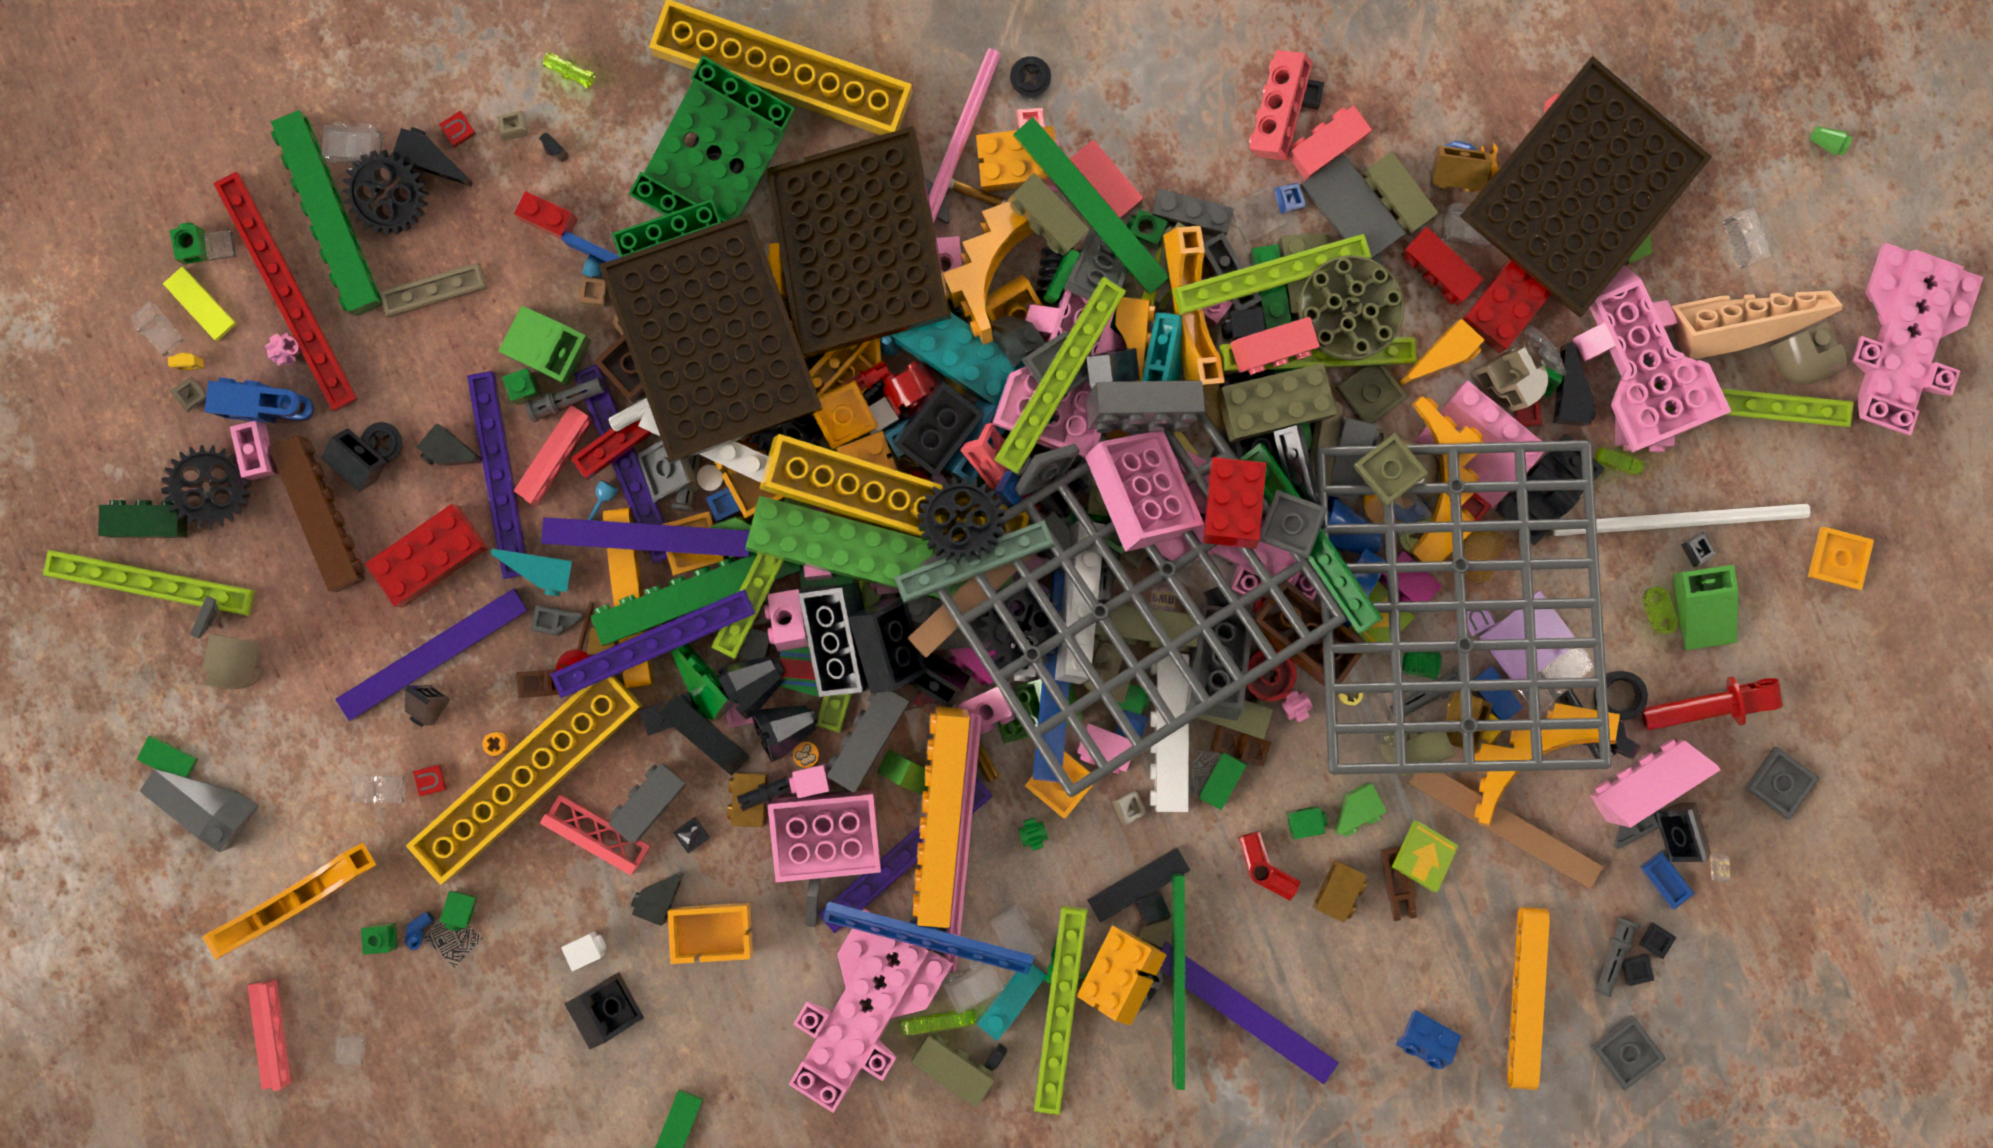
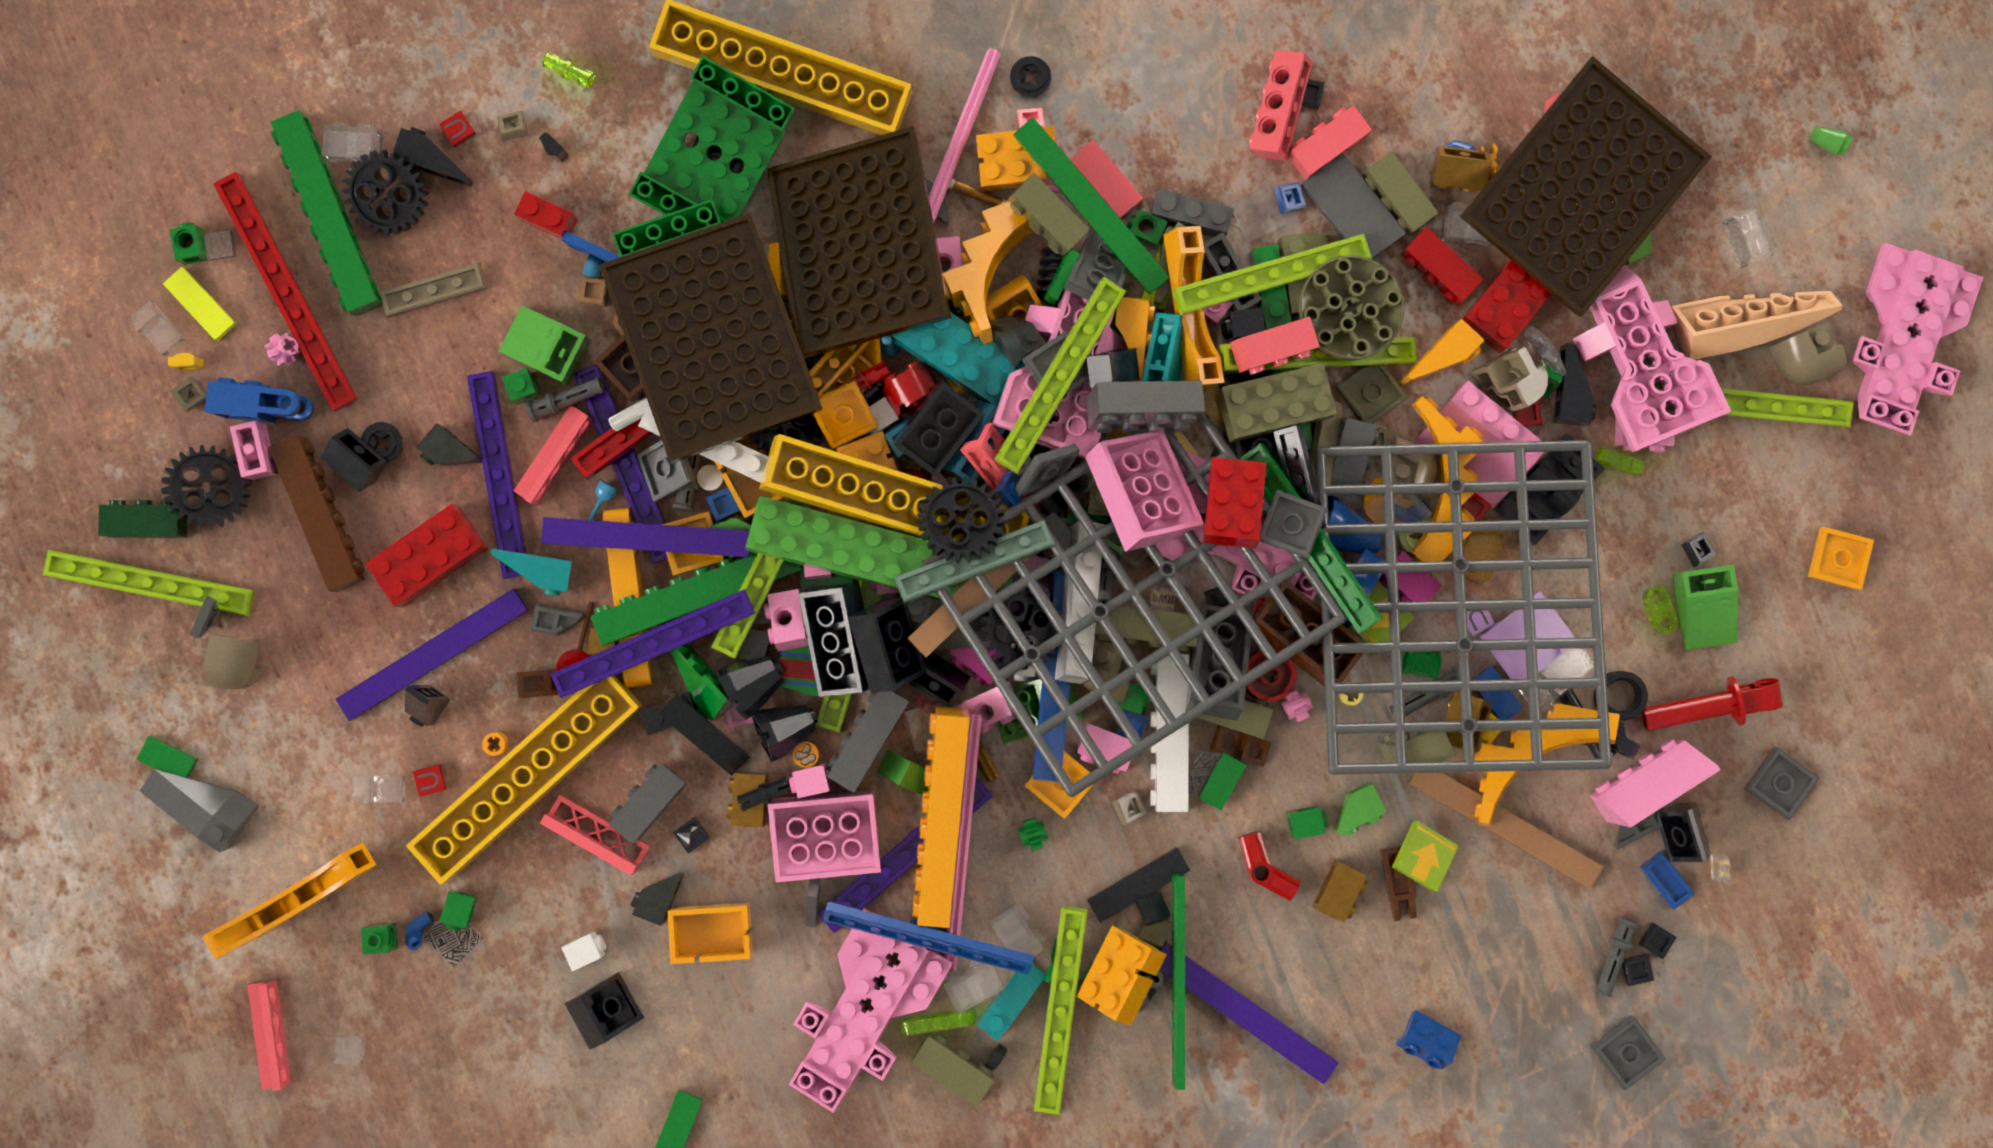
(1390, 469): olive tile -> none
(1528, 998): light orange beam -> none
(1695, 519): white axle -> none

